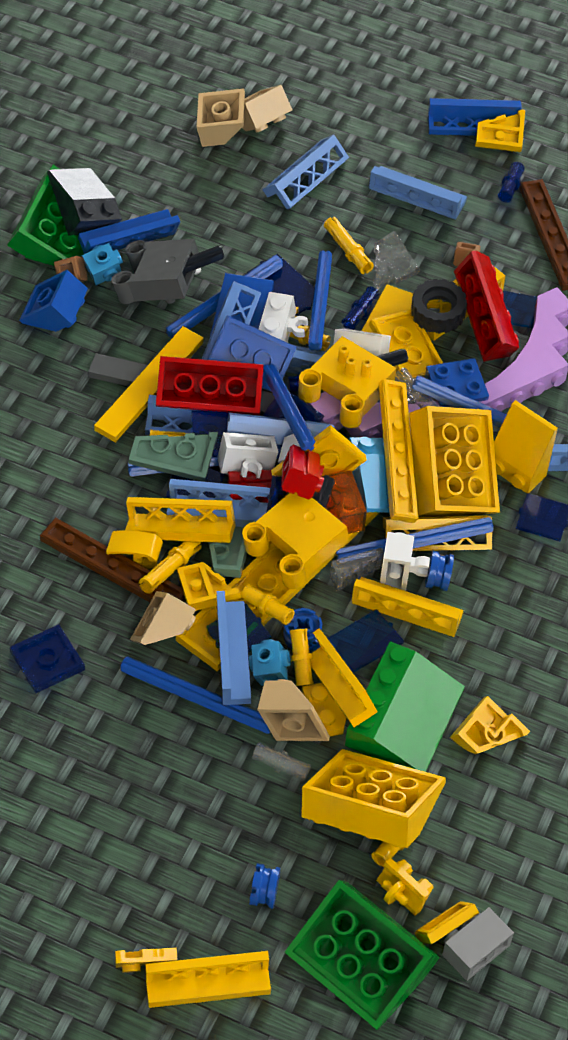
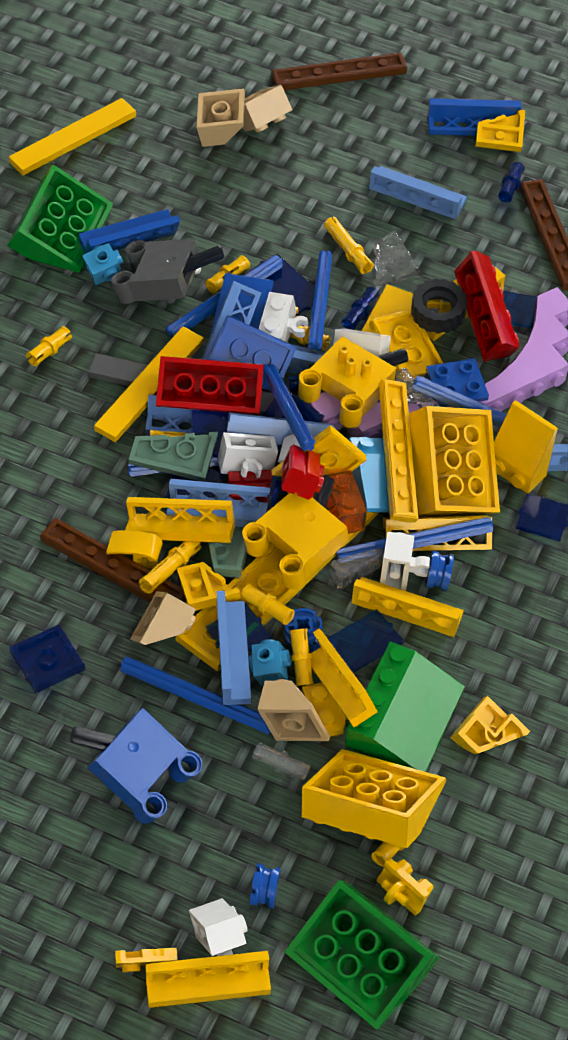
(49, 346): none -> yellow pin
(55, 302): blue slope -> none
(72, 136): none -> yellow tile
(74, 265): medium nougat slope -> none
(83, 200): black slope -> none
(136, 759): none -> piece
(218, 927): none -> white brick
(238, 266): none -> yellow pin
(299, 167): medium blue fence -> none
(339, 71): none -> reddish brown tile
(446, 922): yellow tile -> none
(463, 250): medium nougat slope -> none
(477, 943): light grey brick -> none

